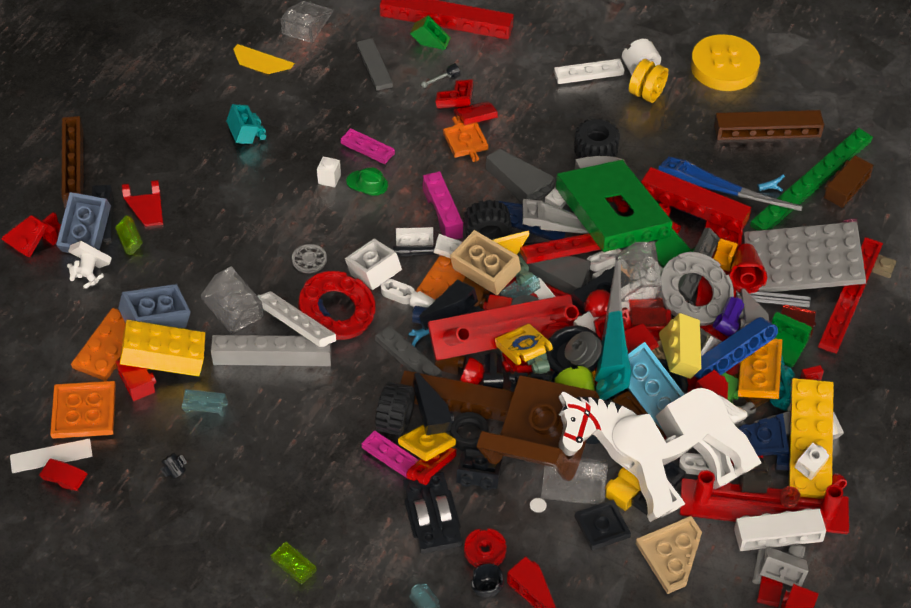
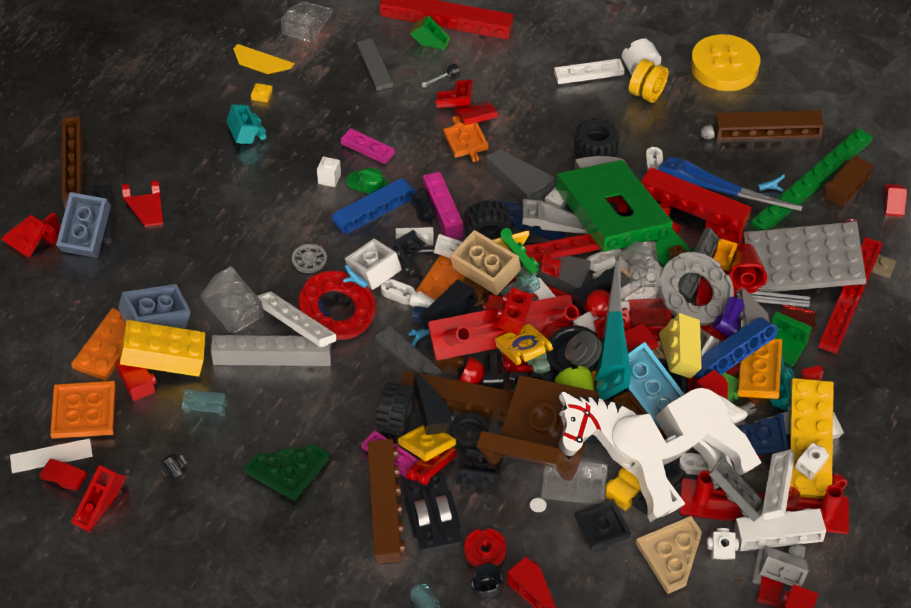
(90, 258): white piece -> none
(98, 497): none -> red slope
(129, 235): clear neon green plate -> none
(261, 92): none -> yellow plate
(288, 469): none -> dark green plate
(293, 563): clear neon green plate -> none
(355, 278): none -> dark azure bar
(373, 206): none -> blue beam
(384, 501): none -> reddish brown brick
(406, 245): none -> black bracket
(424, 211): none -> black hinge
(515, 310): none -> red brick
(529, 263): none -> green plate
(550, 266): none -> red tile
(650, 161): none -> white beam
(675, 251): none -> reddish brown plate
(707, 132): none -> light grey hinge
(717, 549): none -> white brick
(737, 489): none -> dark grey plate
(778, 485): none -> white plate
(894, 200): none -> slope

